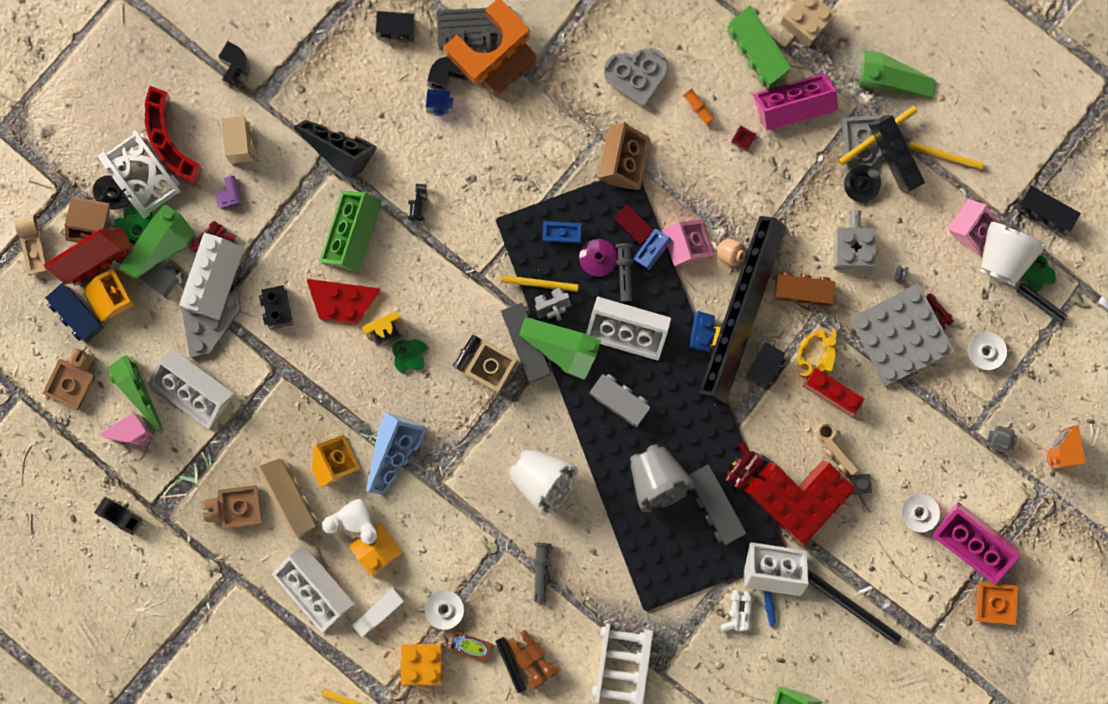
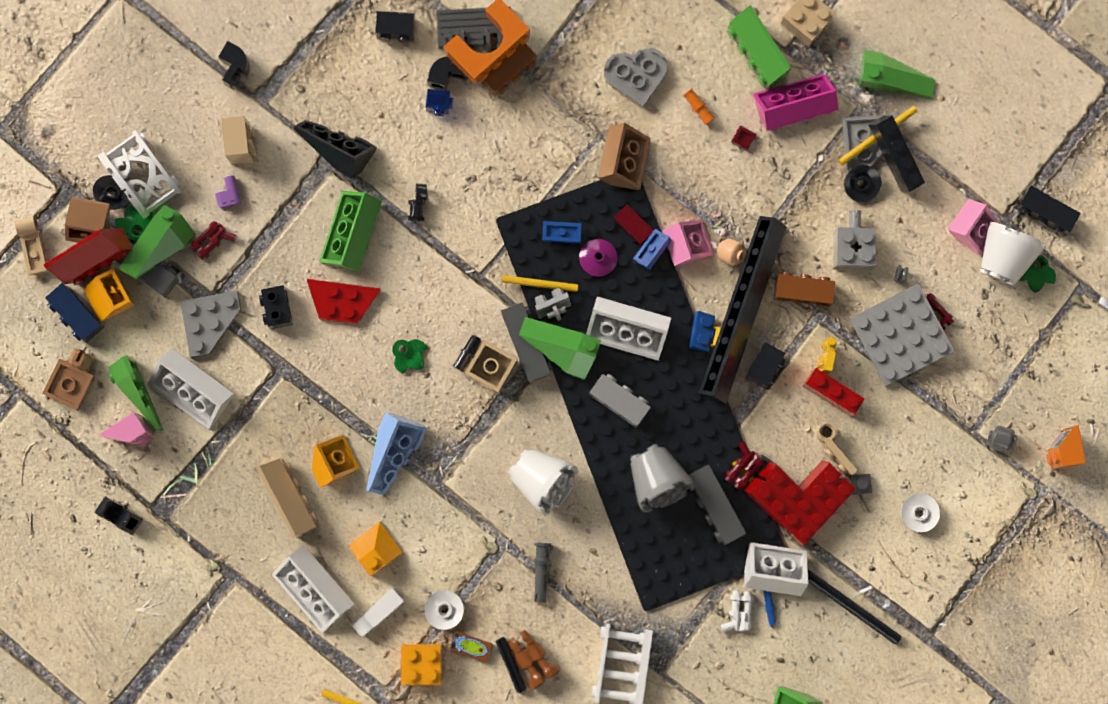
(156, 127): red brick -> none
(211, 276): white slope -> none
(234, 507): medium nougat plate -> none
(354, 521): white head -> none
(384, 330): piece -> none
(625, 262): dark grey pin -> none
(804, 344): yellow piece -> none
(946, 155): yellow bar -> none
(976, 543): dark pink slope -> none
(995, 346): white dish -> none
(996, 603): orange plate -> none
(1041, 303): black axle -> none

